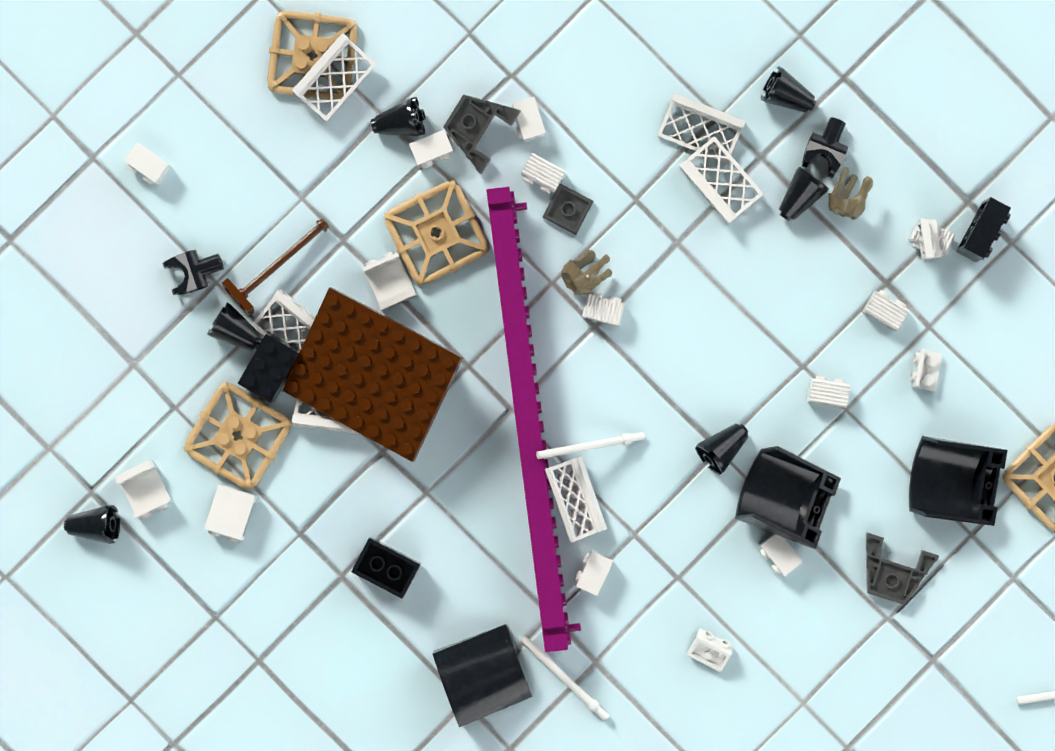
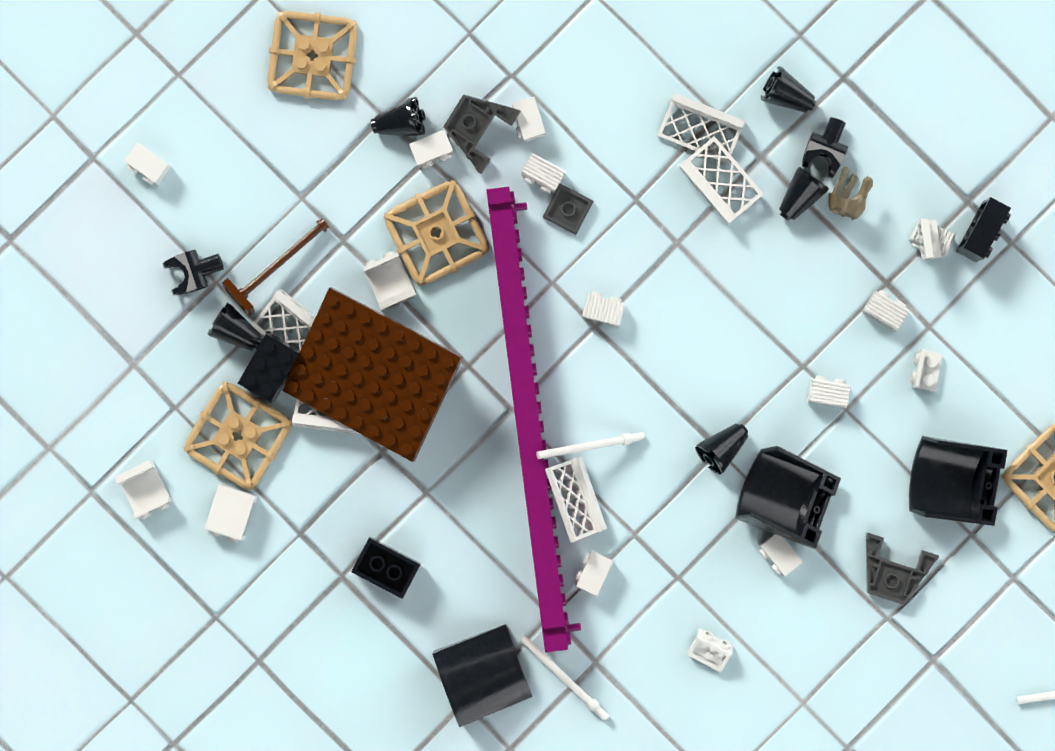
(95, 524): black cone -> none
(321, 65): white fence -> none
(581, 282): dark tan piece -> none

